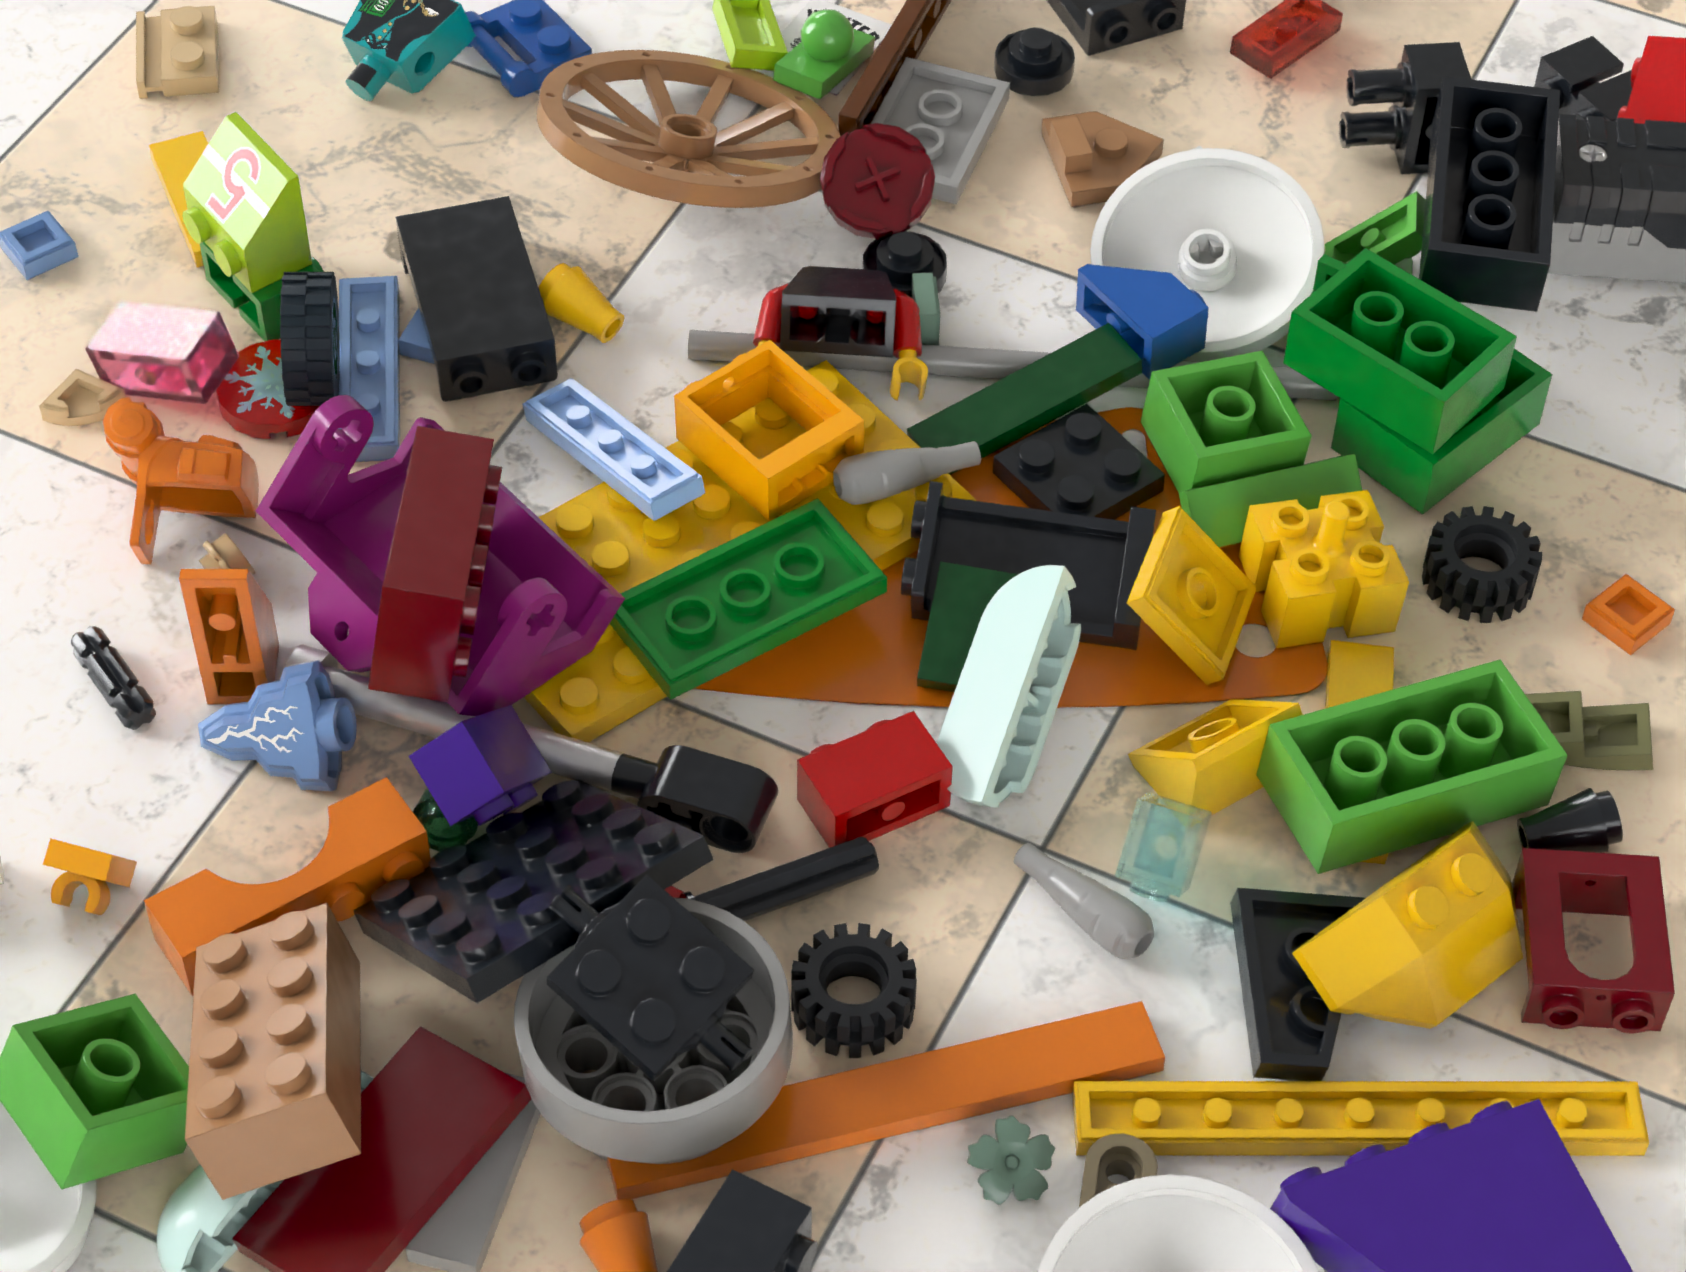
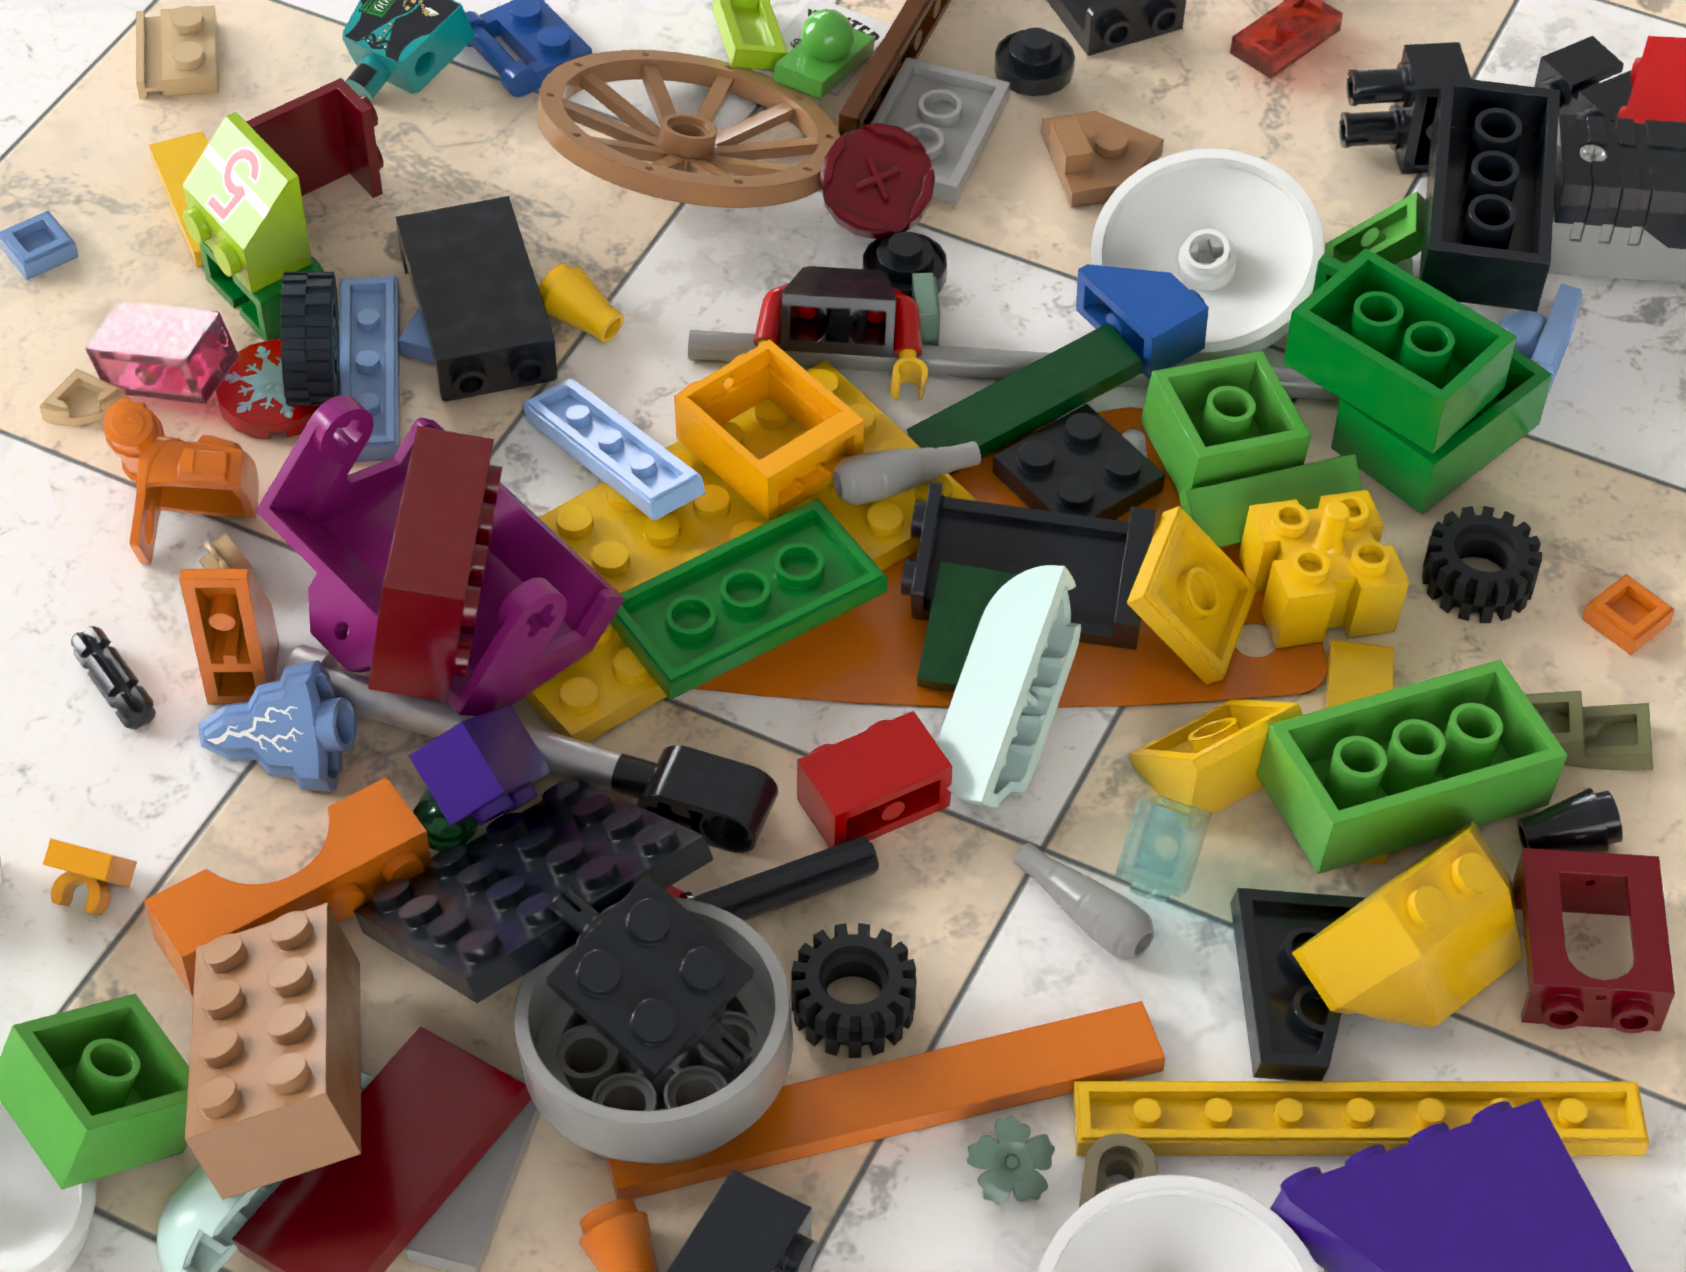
(325, 137): none -> dark red panel
(1544, 338): none -> light blue tile

